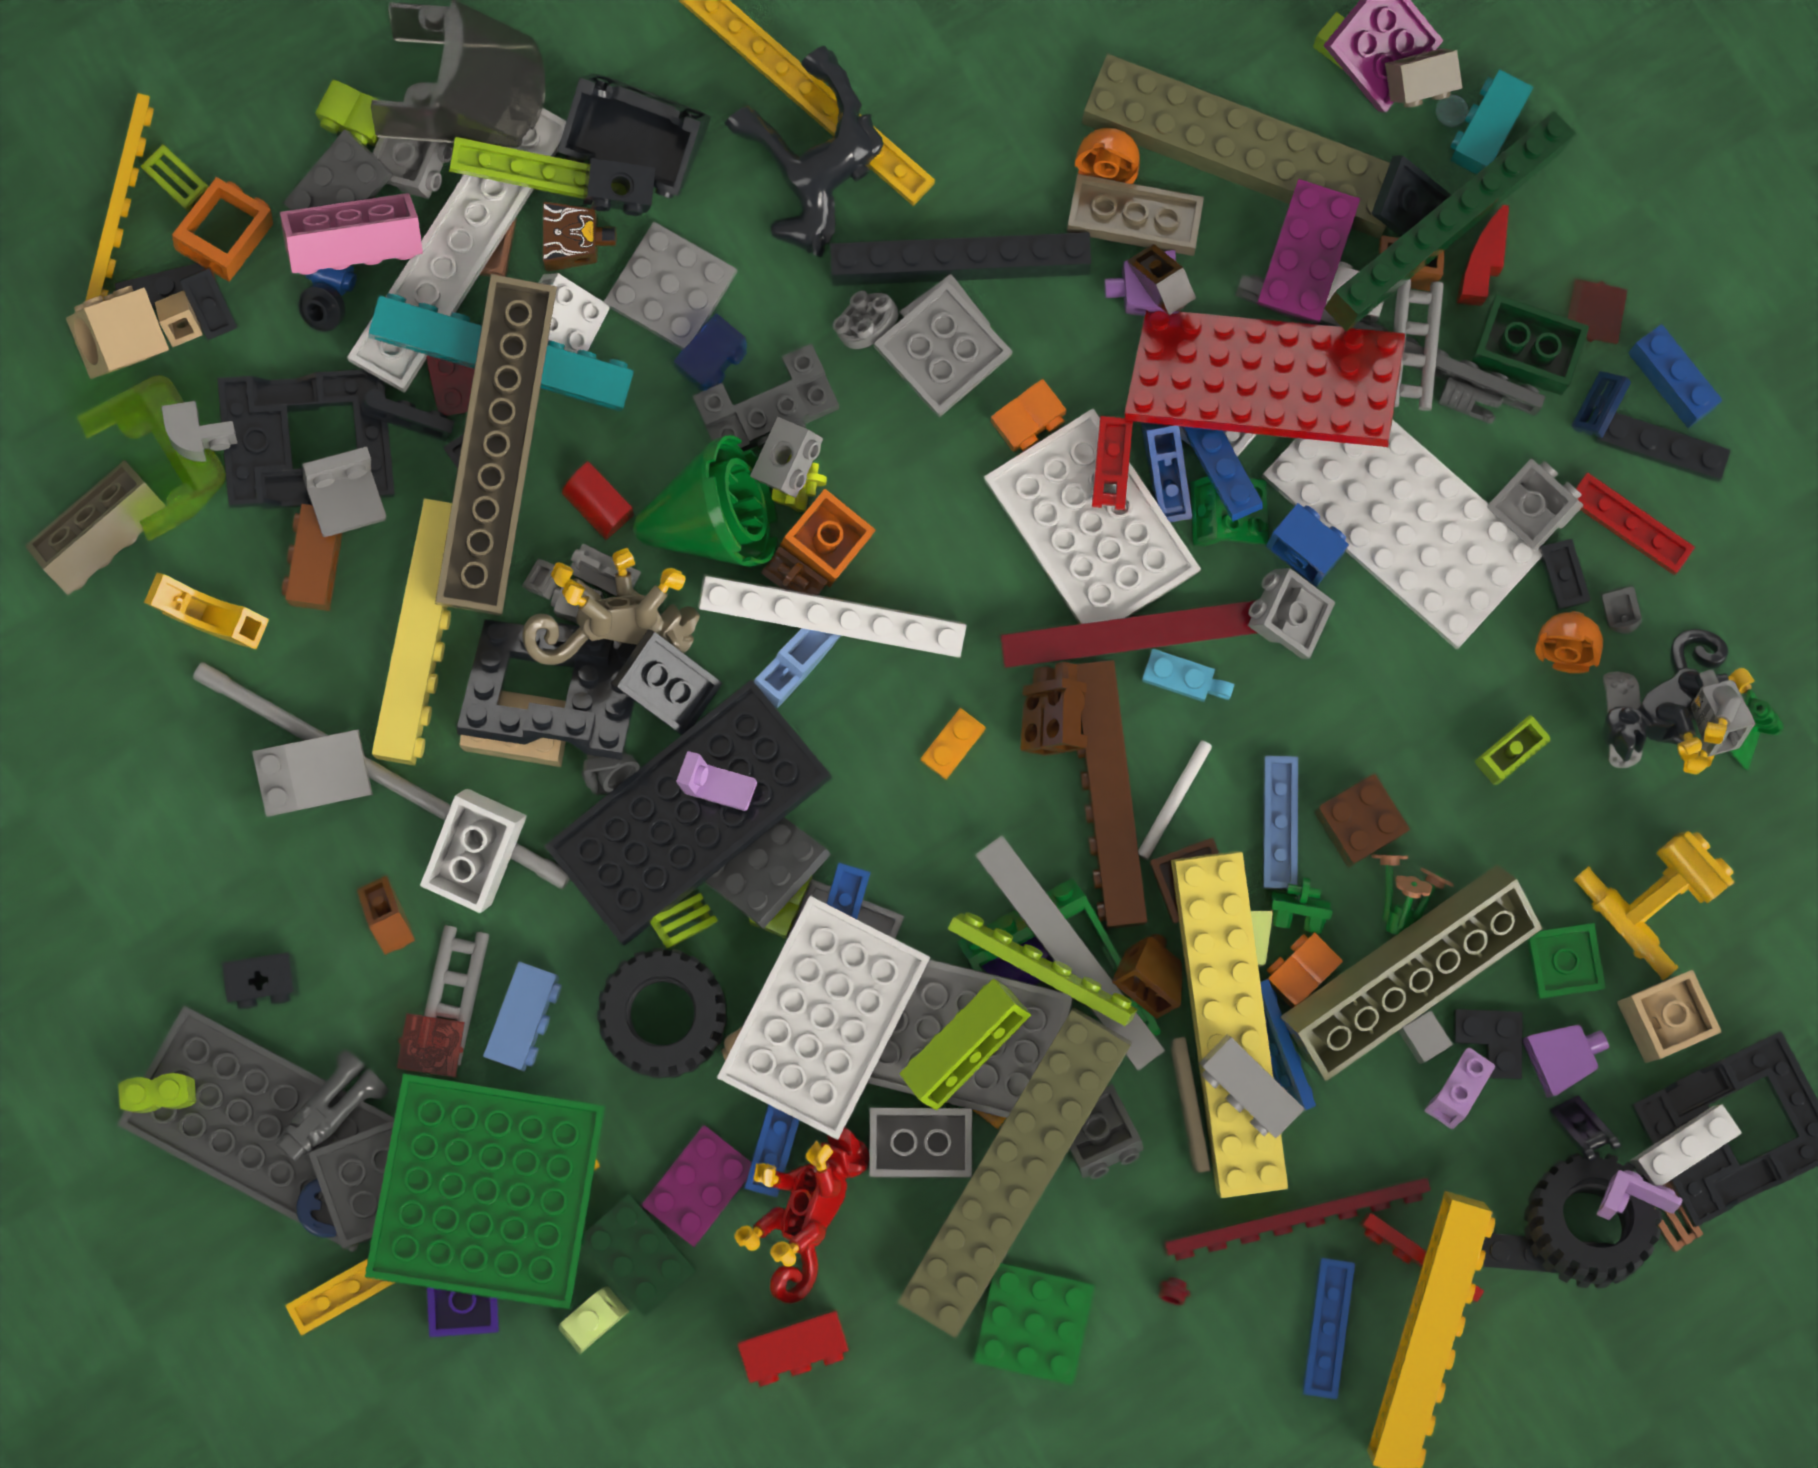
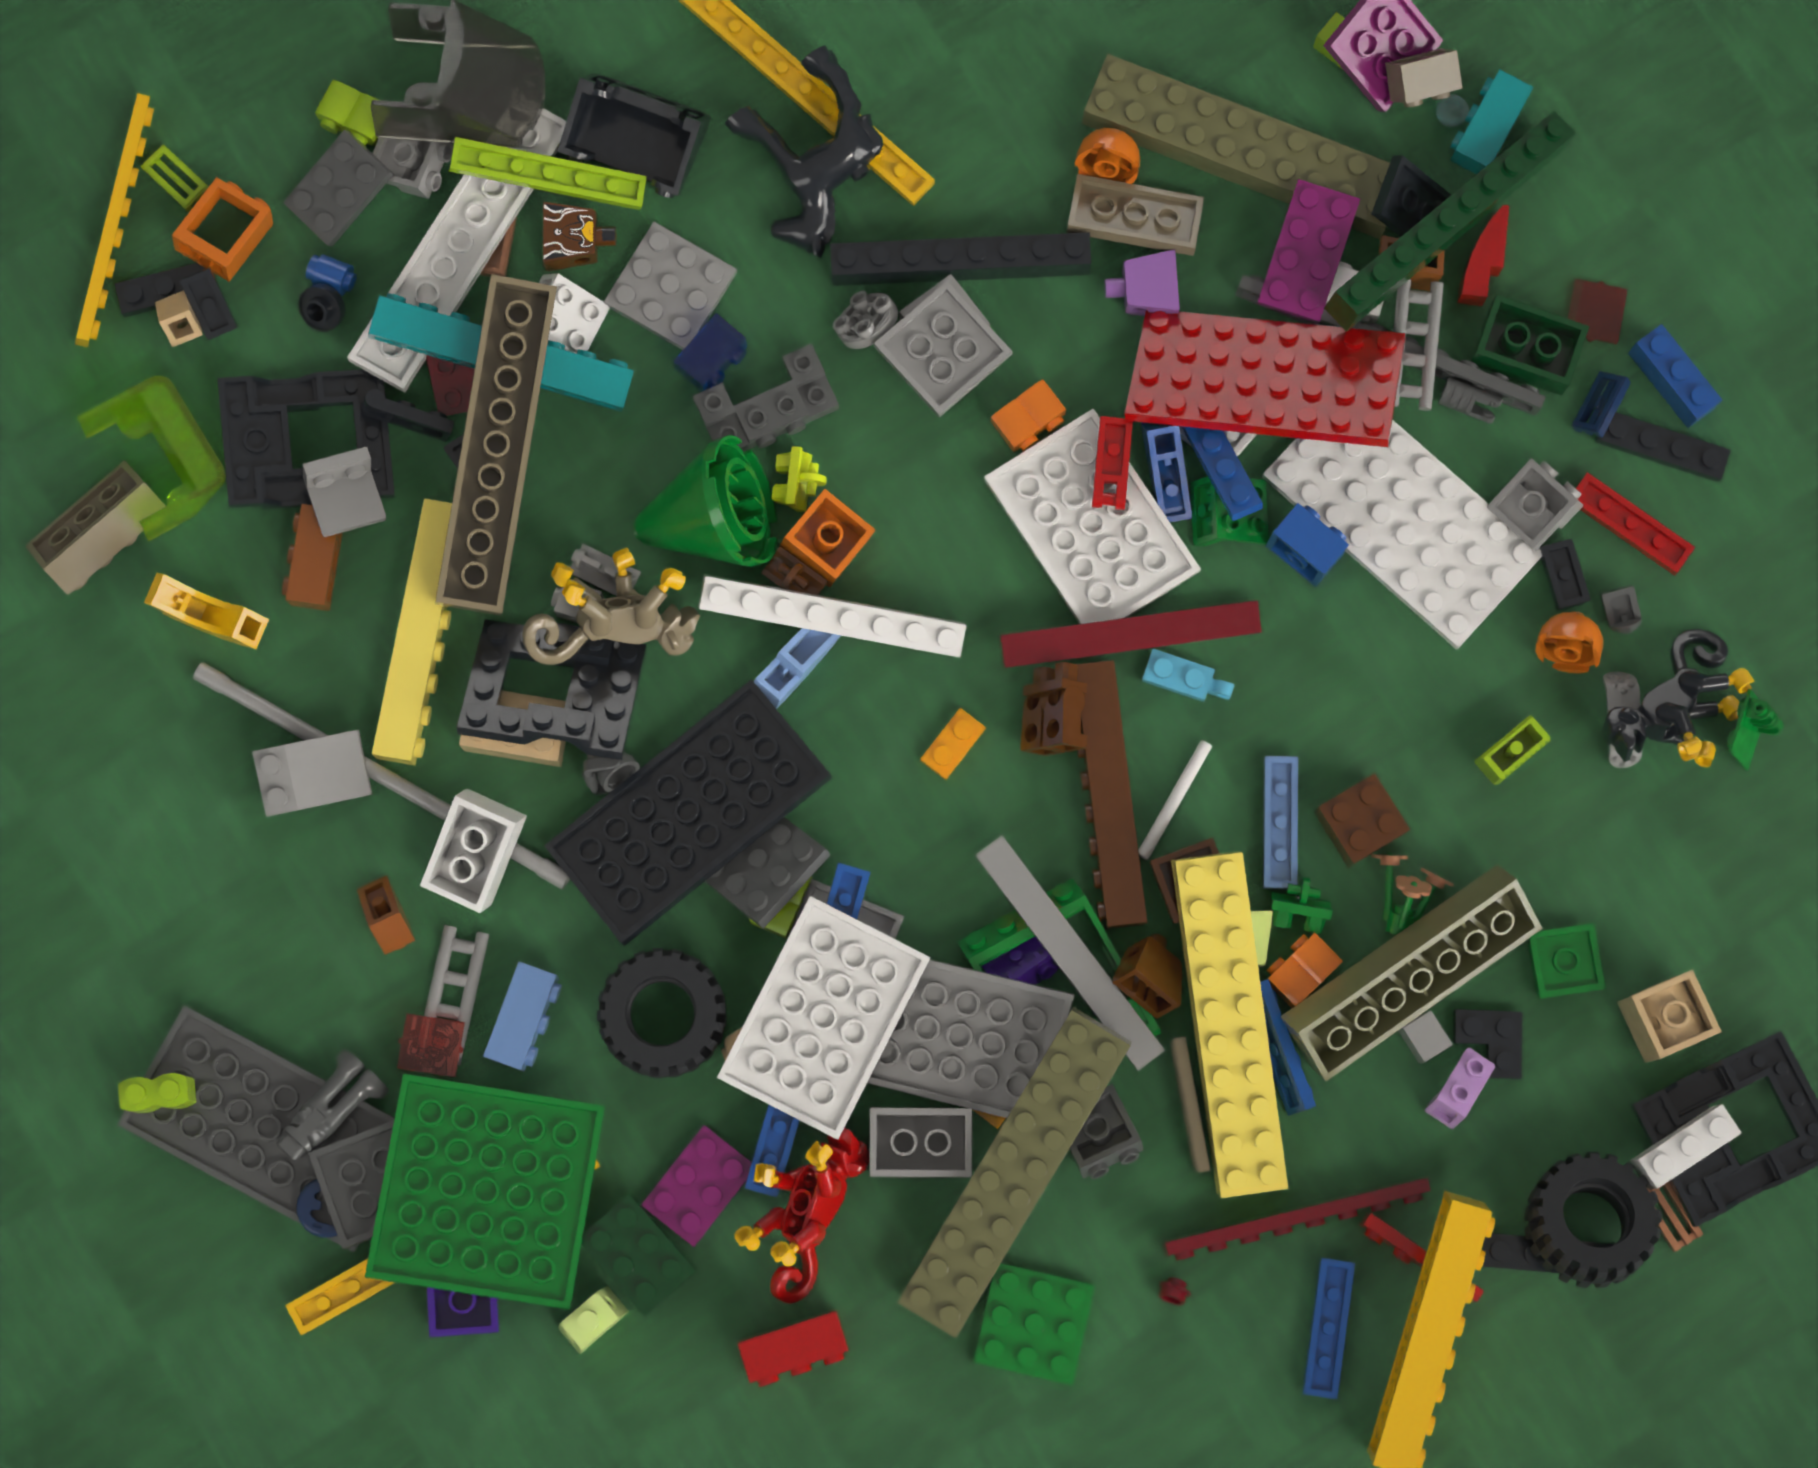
(116, 331): tan brick -> none
(190, 437): light grey brick -> none
(241, 975): black brick -> none
(351, 233): bright pink brick -> none
(540, 580): light grey tile -> none
(597, 501): red brick -> none
(635, 178): black brick -> none
(666, 682): plate -> none
(700, 911): lime tile -> none
(714, 783): lavender bracket -> none
(772, 463): light grey brick -> none
(964, 1044): lime brick -> none
(1055, 974): lime plate -> none
(1162, 279): slope -> none
(1250, 1087): light grey brick -> none
(1290, 612): light grey plate -> none
(1563, 1056): medium lavender torso -> none
(1583, 1127): black hinge -> none
(1633, 1184): lavender bracket -> none
(1687, 868): yellow plate -> none
(1720, 717): light grey torso -> none

